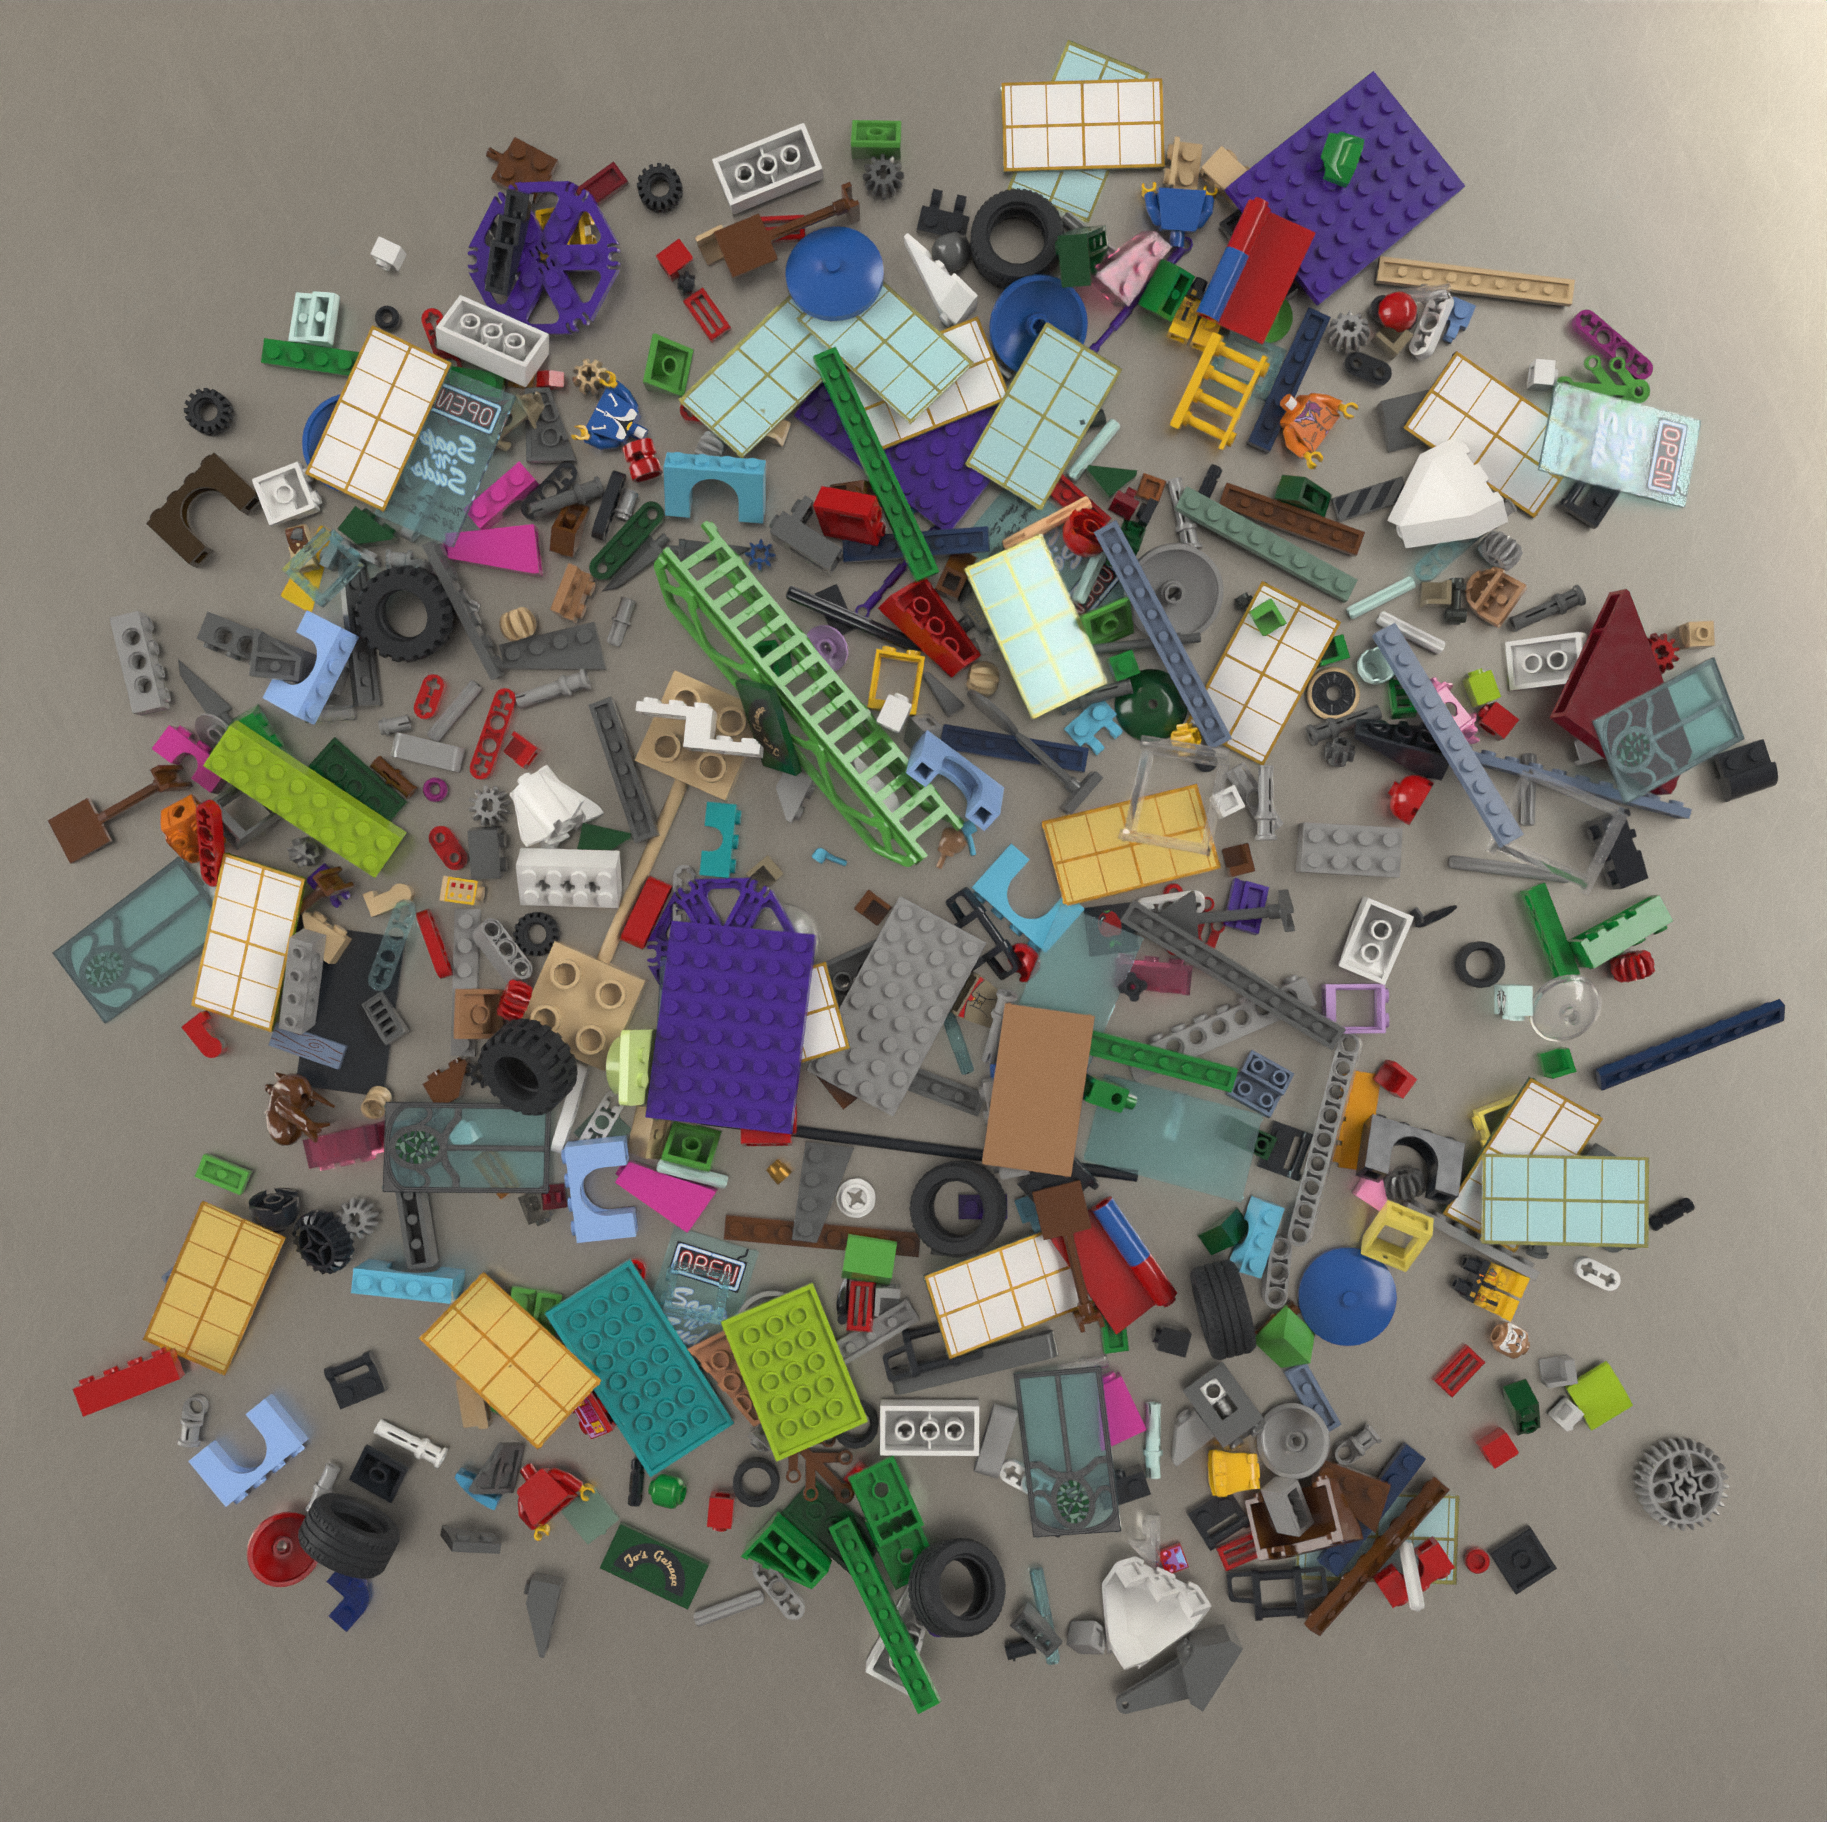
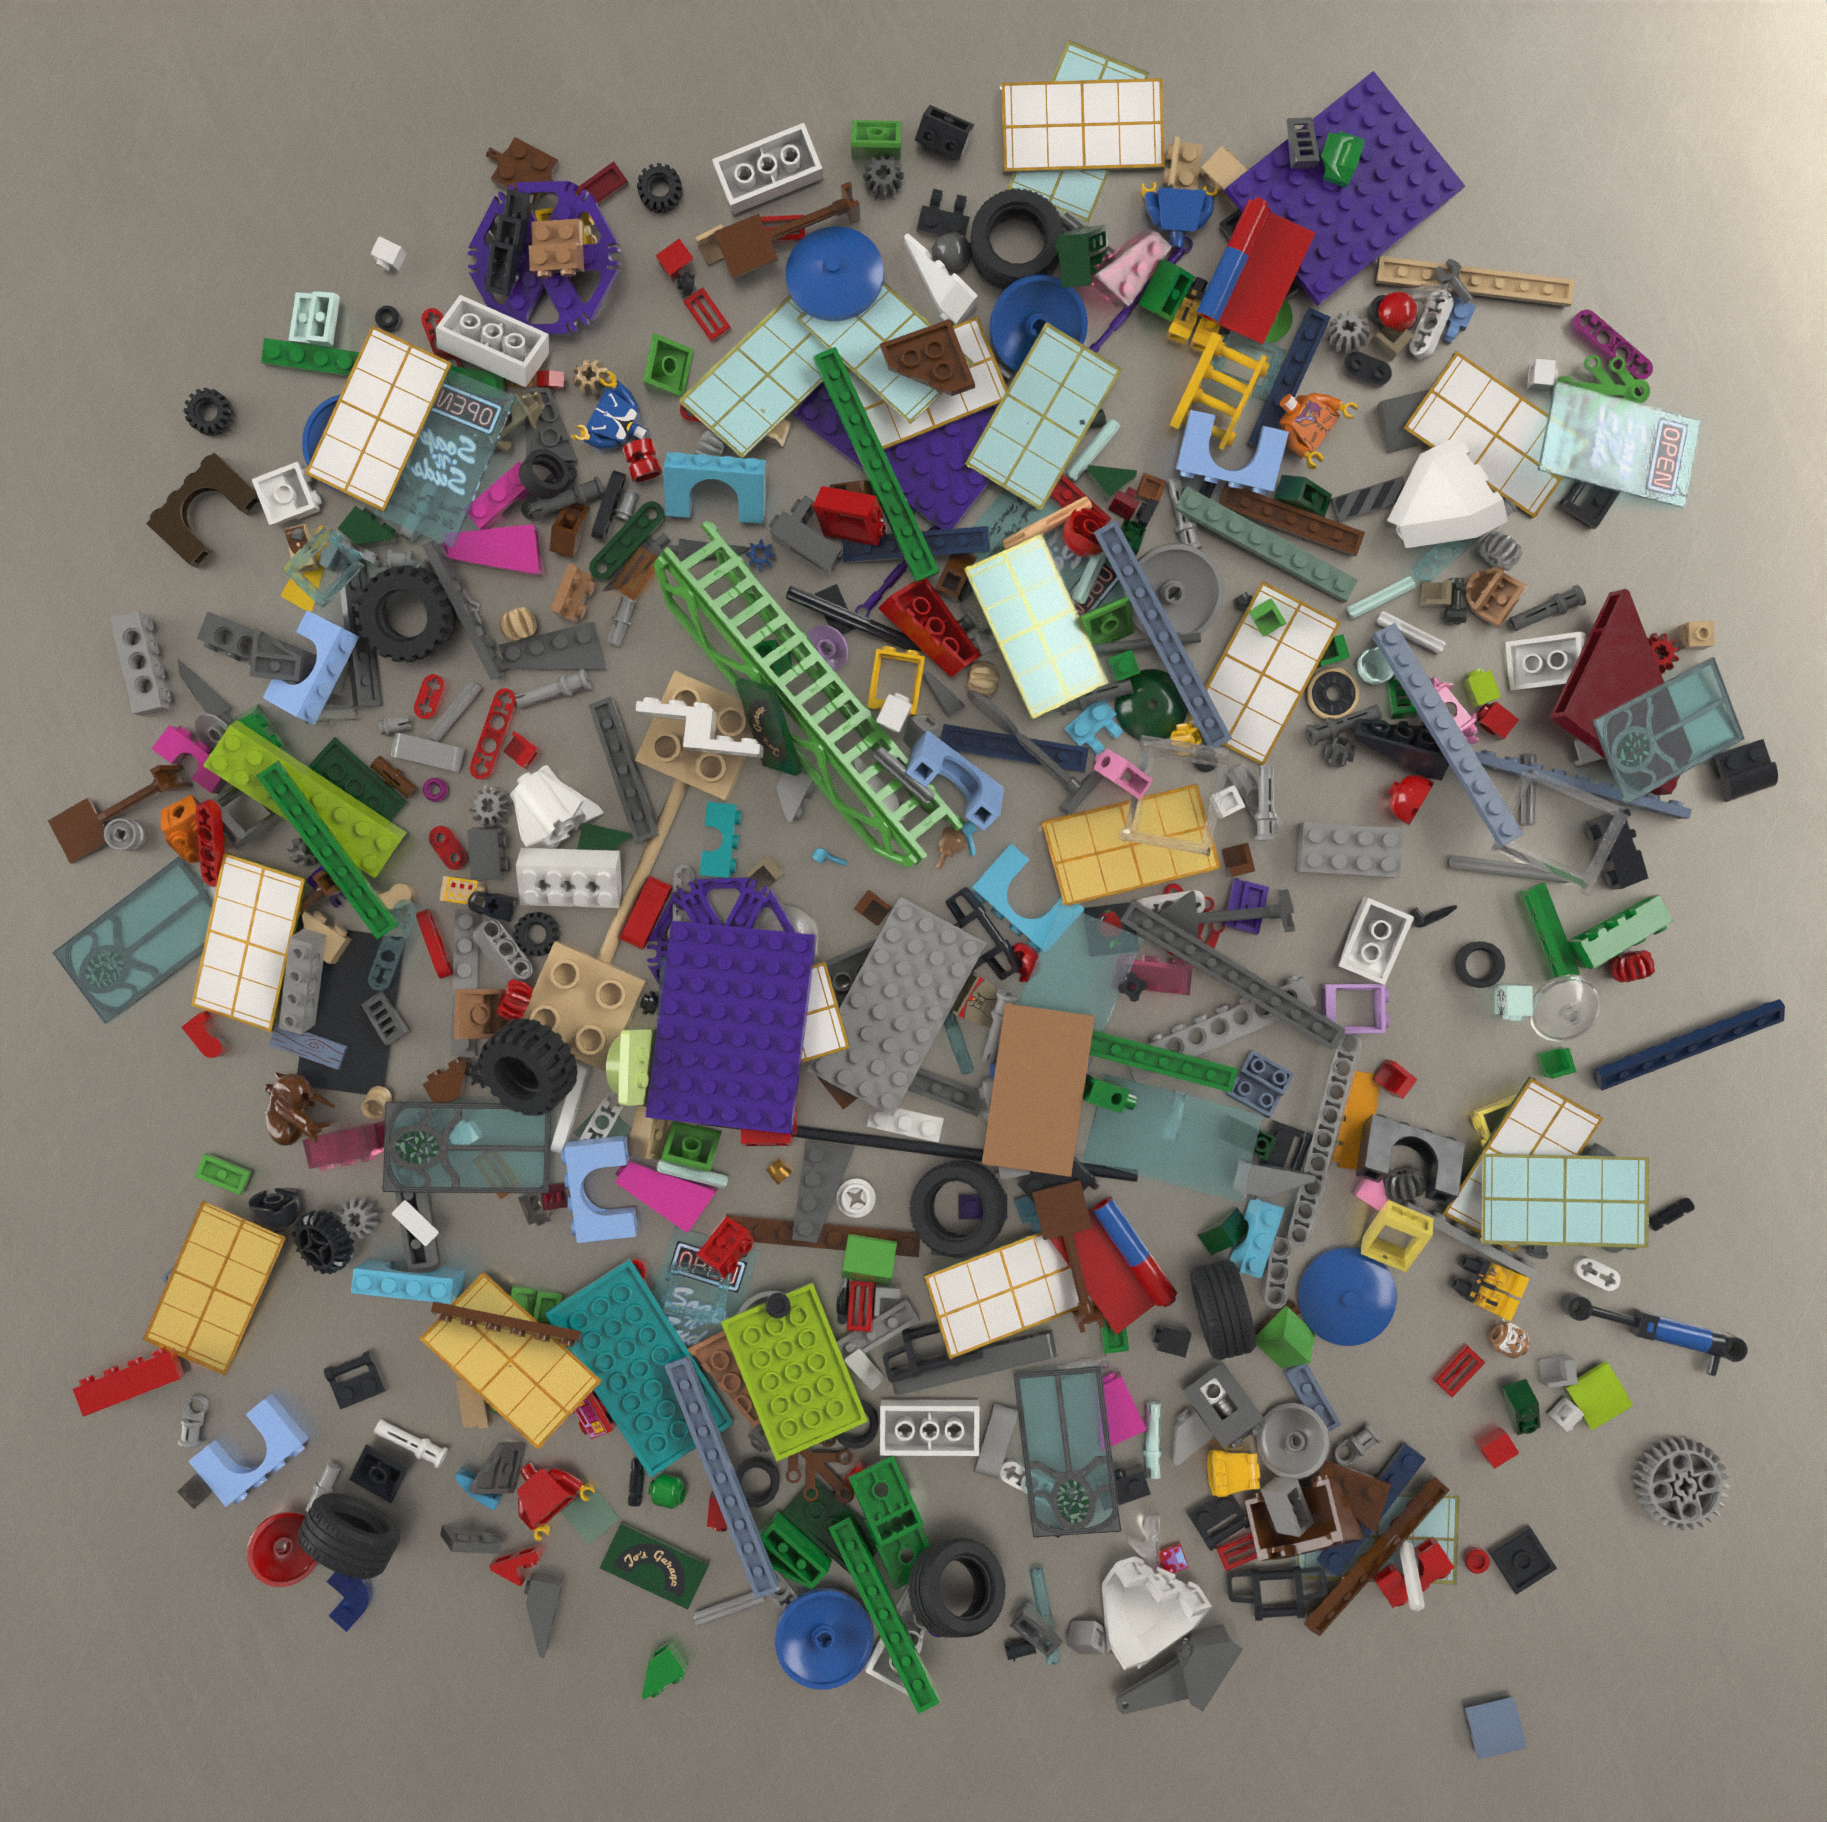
(125, 834): none -> light grey wheel
(195, 1491): none -> clear smoke bracket
(327, 849): none -> green plate
(415, 1223): none -> white sticker
(492, 905): none -> black piece
(496, 1322): none -> reddish brown plate
(511, 1565): none -> red slope
(551, 462): none -> black tyre
(556, 248): none -> medium nougat plate
(625, 589): none -> clear orange tile
(649, 1003): none -> black plate
(664, 1667): none -> green slope
(722, 1477): none -> sand blue plate
(726, 1247): none -> red bracket
(777, 1305): none -> black tile
(823, 1638): none -> blue dish
(865, 1369): none -> white sticker
(898, 770): none -> dark grey axle
(907, 1123): none -> white plate
(930, 358): none -> reddish brown plate
(944, 132): none -> black brick
(1113, 766): none -> bright pink torso
(1259, 472): none -> light blue arch
(1267, 1180): none -> slope
(1297, 160): none -> dark grey slope
(1453, 279): none -> dark grey bar
(1495, 1728): none -> sand blue slope
(1663, 1329): none -> black piece

